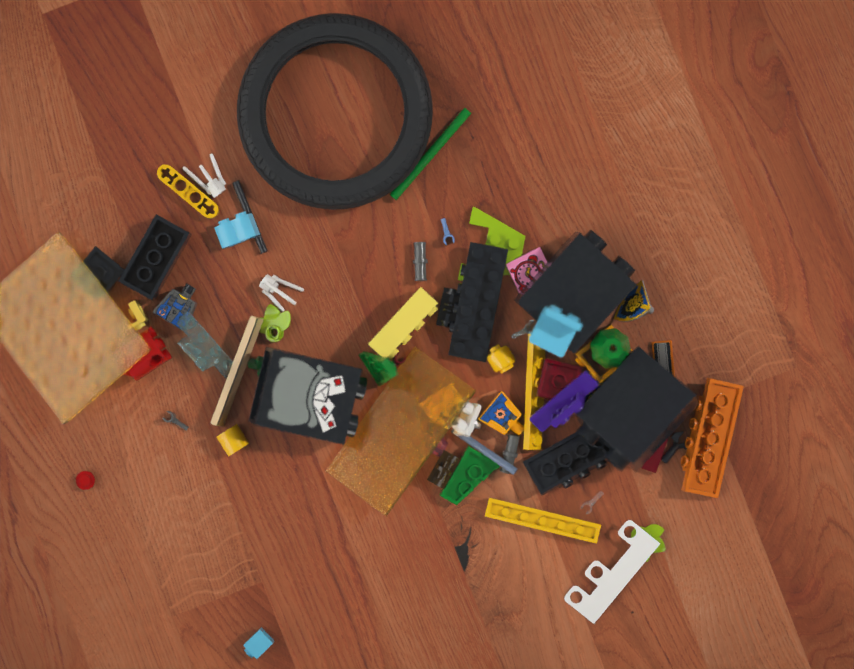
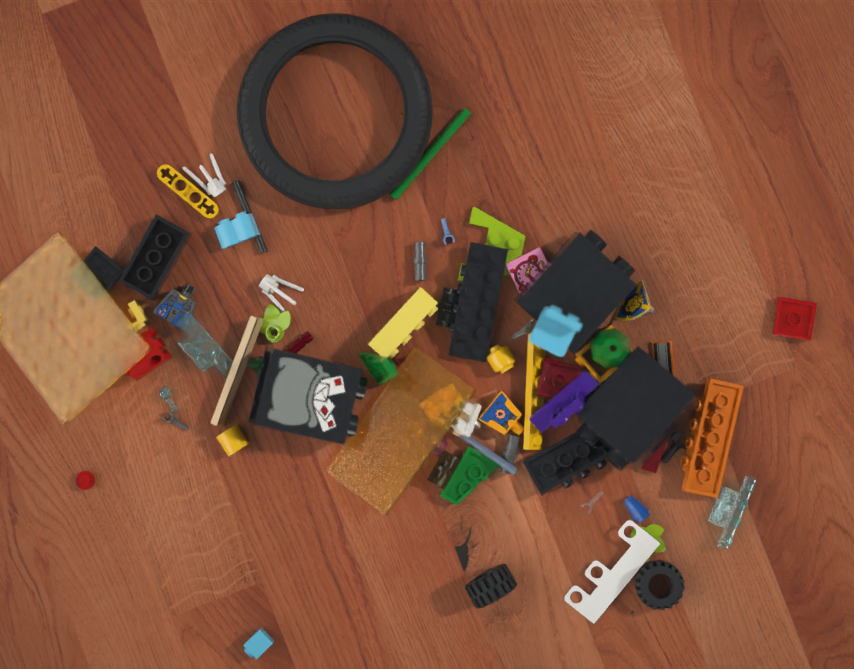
(165, 393): none -> clear light blue hand
(300, 343): none -> dark red axle
(491, 586): none -> black tyre
(542, 520): yellow plate -> none
(636, 509): none -> blue cone
(674, 593): none -> black tyre
(729, 509): none -> clear light blue bracket
(794, 318): none -> red plate

